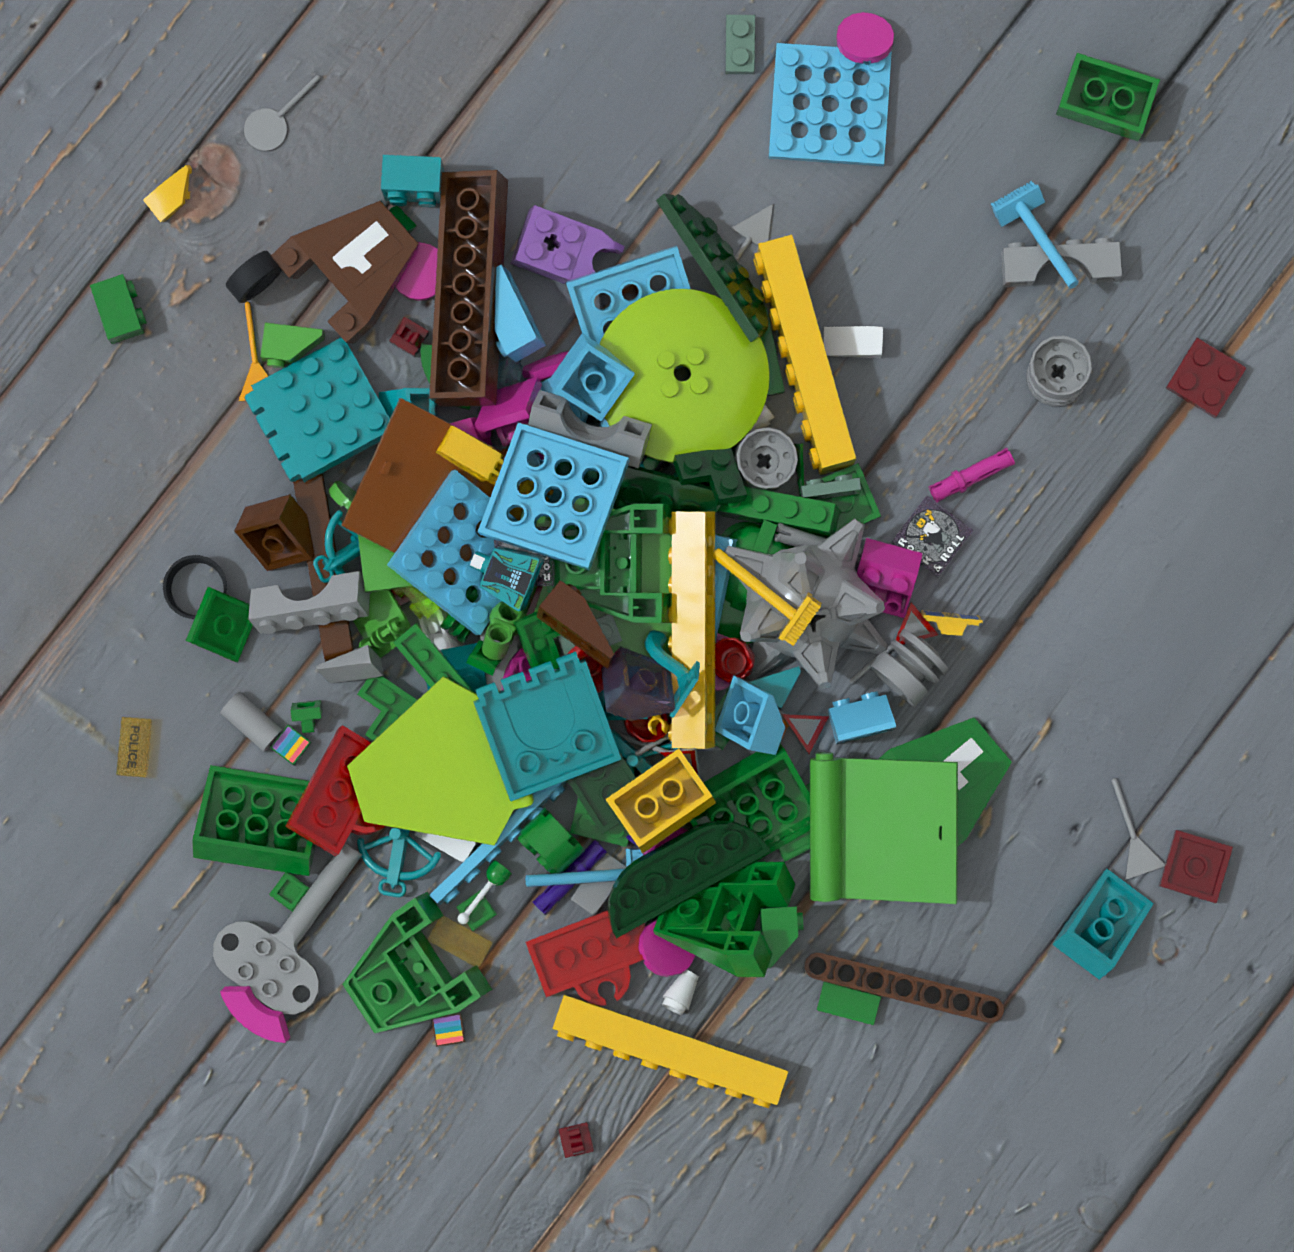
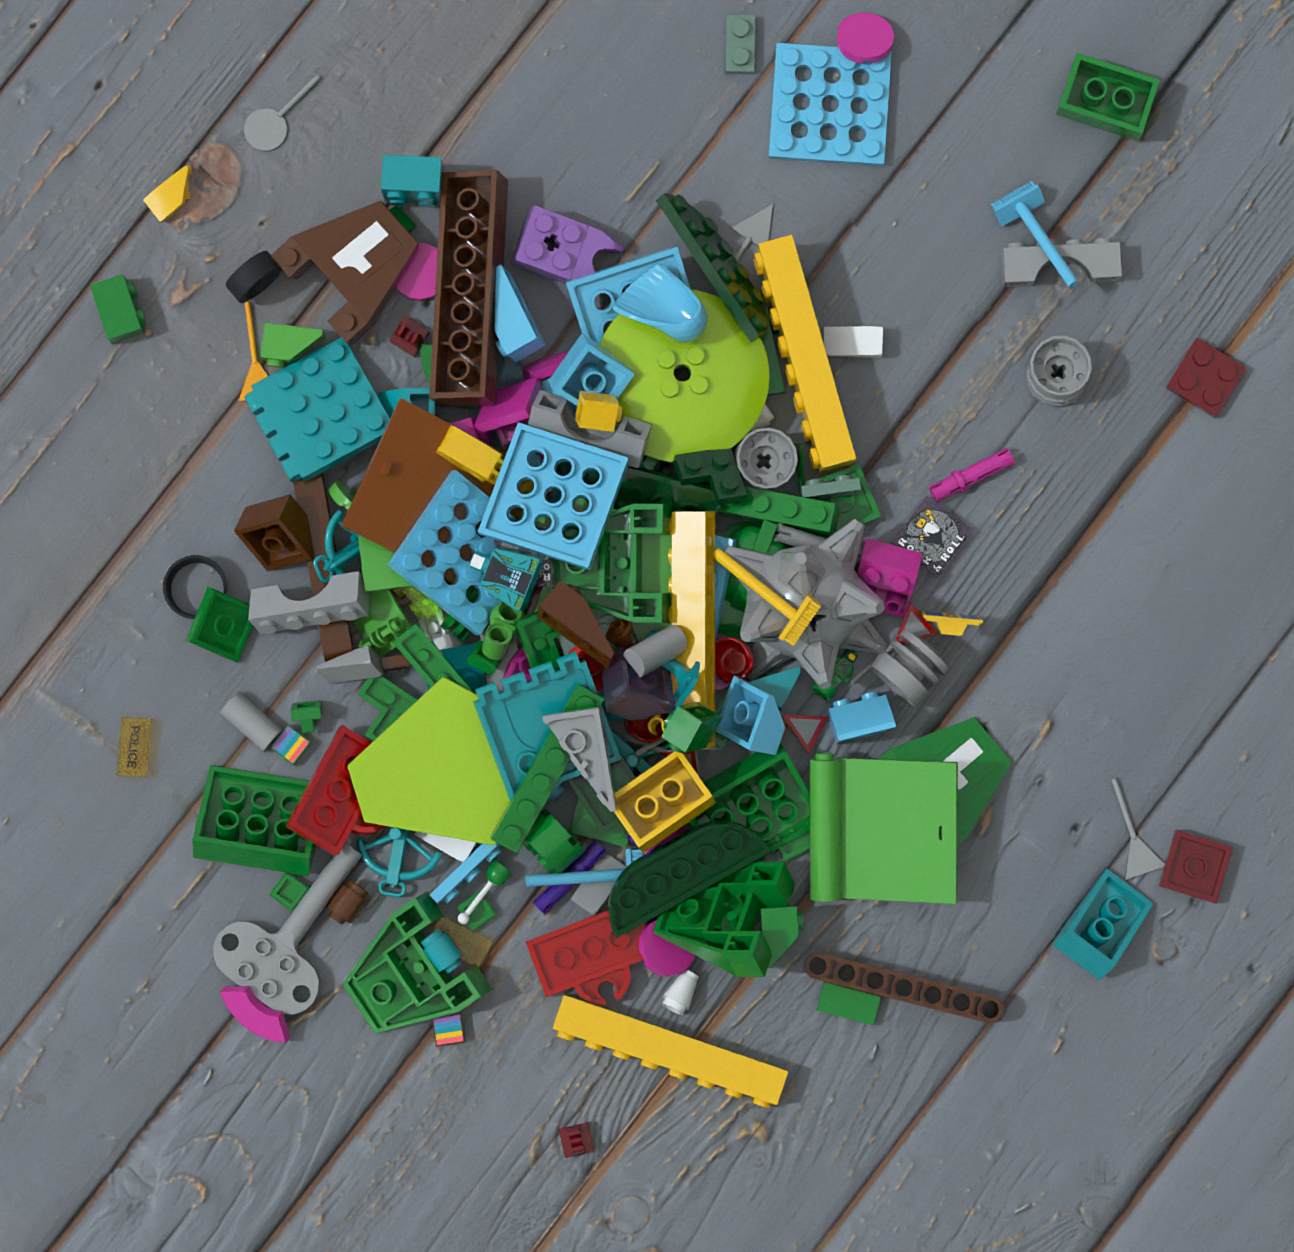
(347, 902): none -> reddish brown brick
(395, 663): none -> reddish brown tile
(441, 951): none -> teal brick
(539, 779): none -> green plate
(584, 739): none -> light grey wing
(597, 411): none -> yellow brick
(622, 634): none -> reddish brown cone
(656, 650): none -> light grey brick
(664, 303): none -> medium azure hair
(690, 727): none -> green brick
(842, 672): none -> green piece

